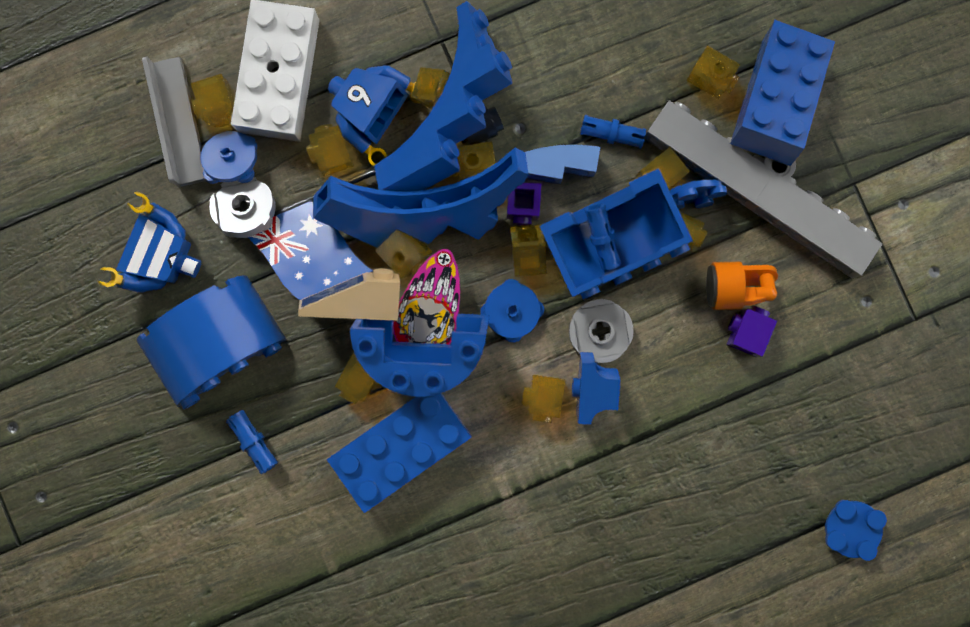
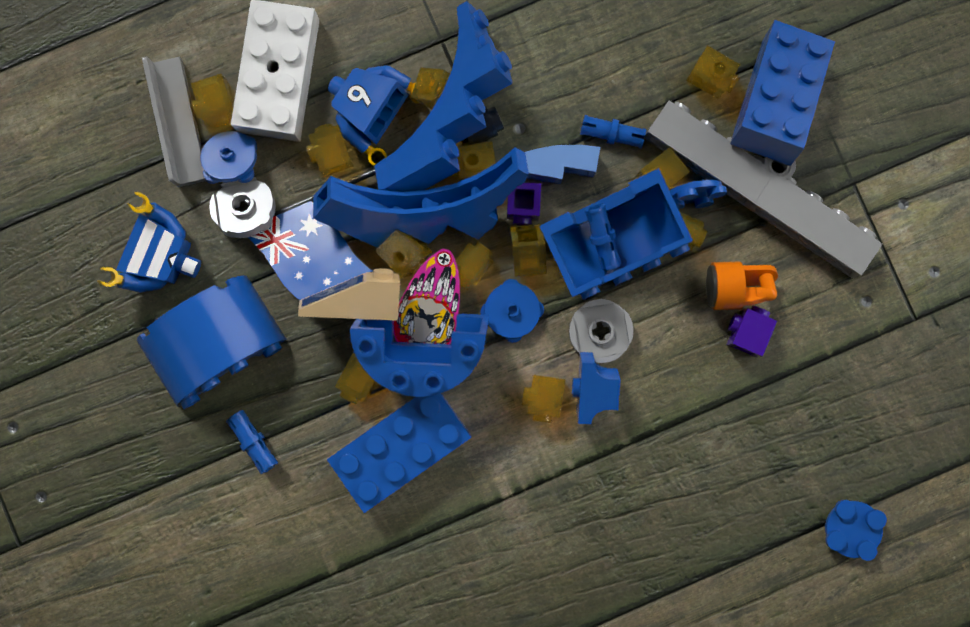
(473, 264): none -> clear yellow brick

